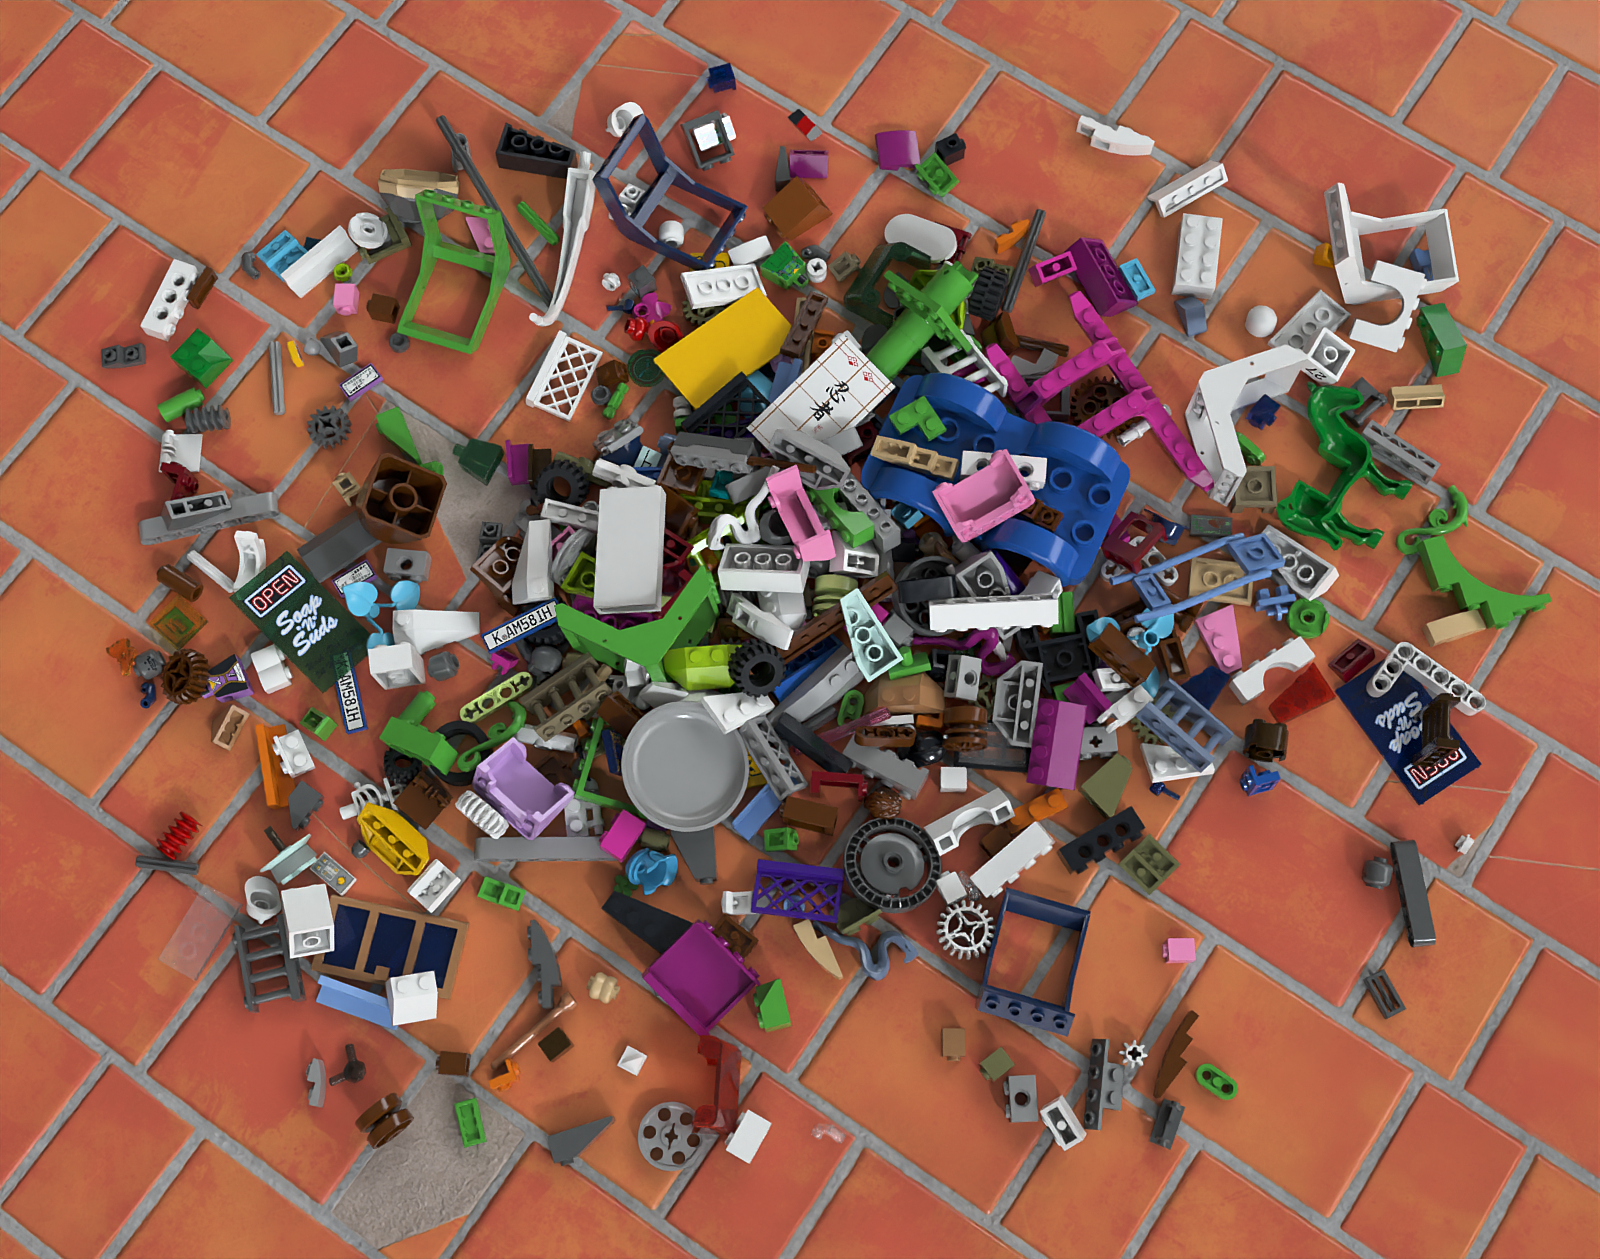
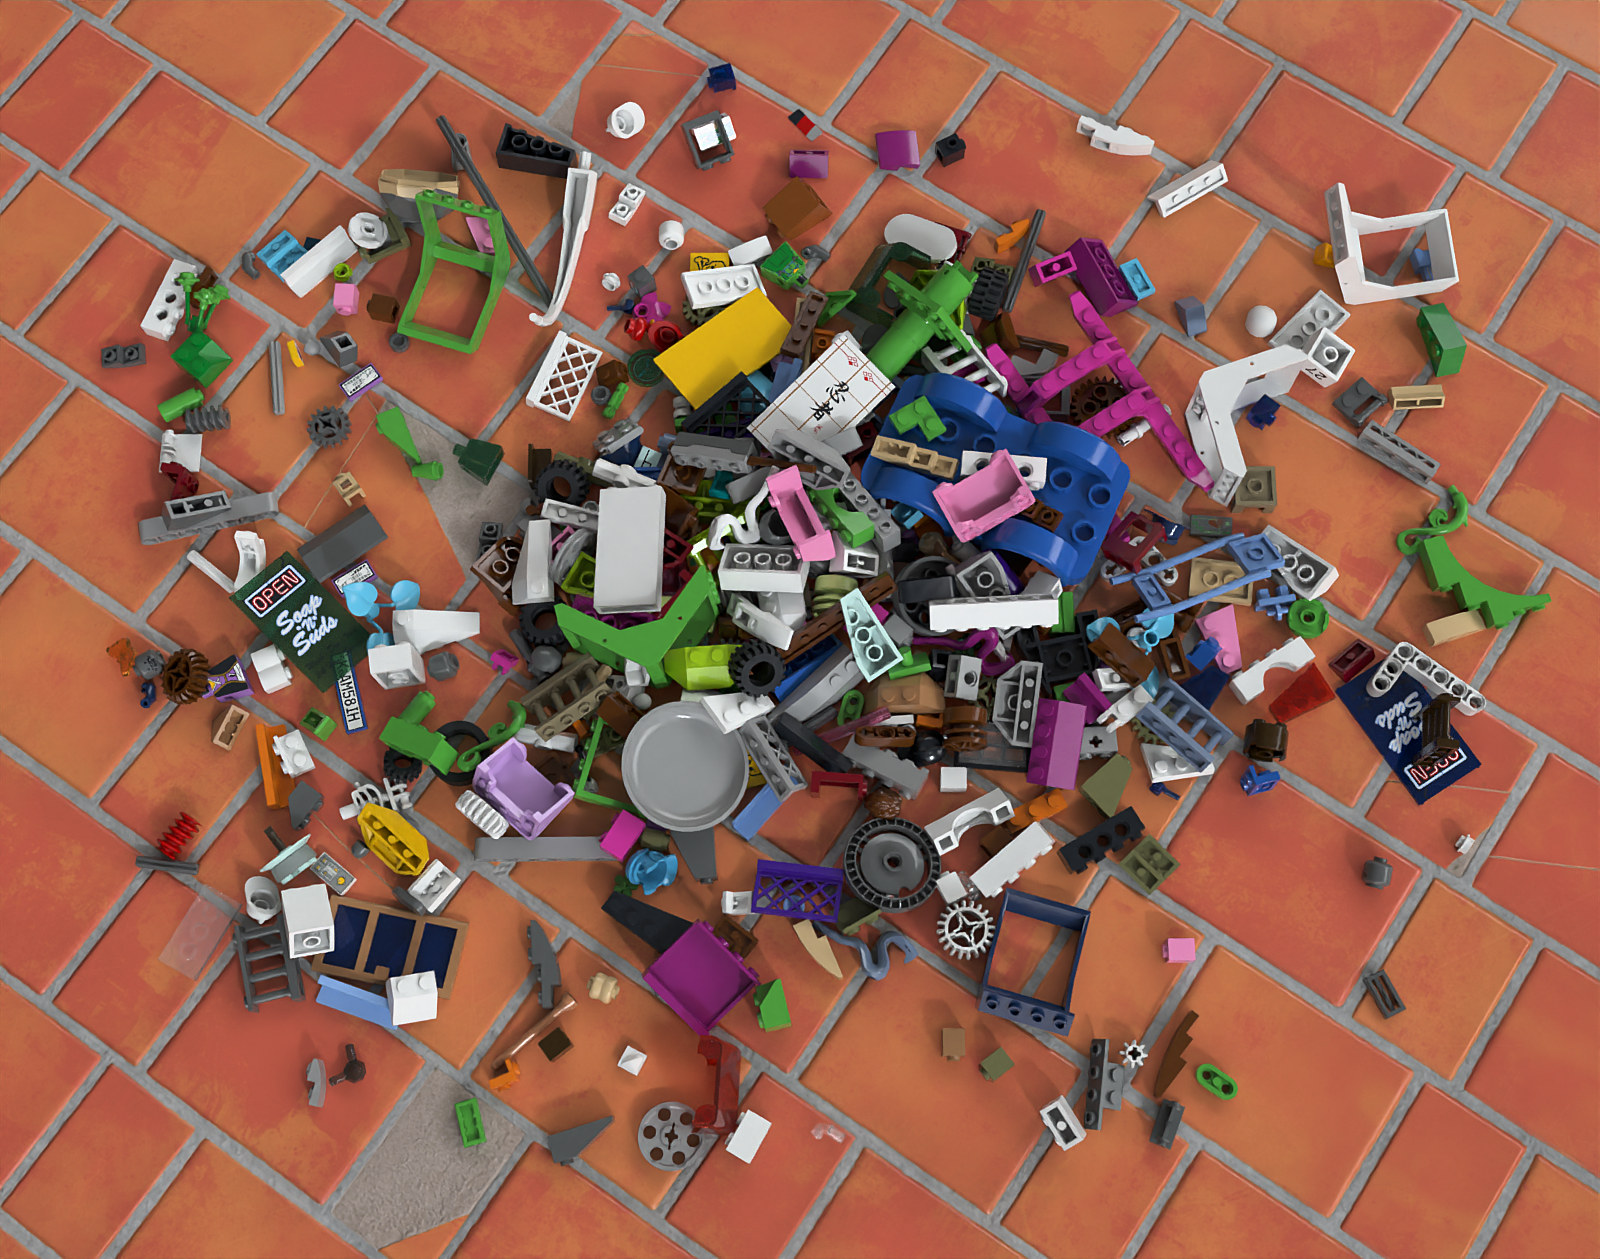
(178, 622): clear yellow tile -> none
(179, 582): reddish brown brick -> none
(204, 296): none -> bright green plant
(384, 1120): reddish brown wheel -> none
(398, 558): light grey brick -> none
(399, 500): reddish brown piece -> none
(409, 901): none -> dark grey tile
(423, 800): reddish brown hinge -> none
(453, 1064): reddish brown brick -> none
(495, 694): yellowish green beam -> none
(501, 893): bright green slope -> none
(517, 463): magenta panel -> none
(520, 626): tile -> none
(538, 223): bright green axle -> none
(577, 821): white plate -> none
(613, 750): clear blue plate -> none
(662, 693): white slope -> none
(668, 174): dark blue window -> none
(781, 839): bright green bracket -> none
(782, 173): dark grey slope -> none
(809, 815): reddish brown window -> none
(820, 273): white wheel -> none
(836, 302): none -> bright green tile
(845, 266): dark tan bracket -> none
(937, 175): bright green bracket -> none
(1021, 1084): light grey brick -> none
(1197, 256): white brick -> none
(1204, 653): none -> blue brick
(1250, 451): bright green plate -> none
(1311, 510): green animal -> none
(1408, 285): white arch -> none
(1412, 893): dark grey beam -> none

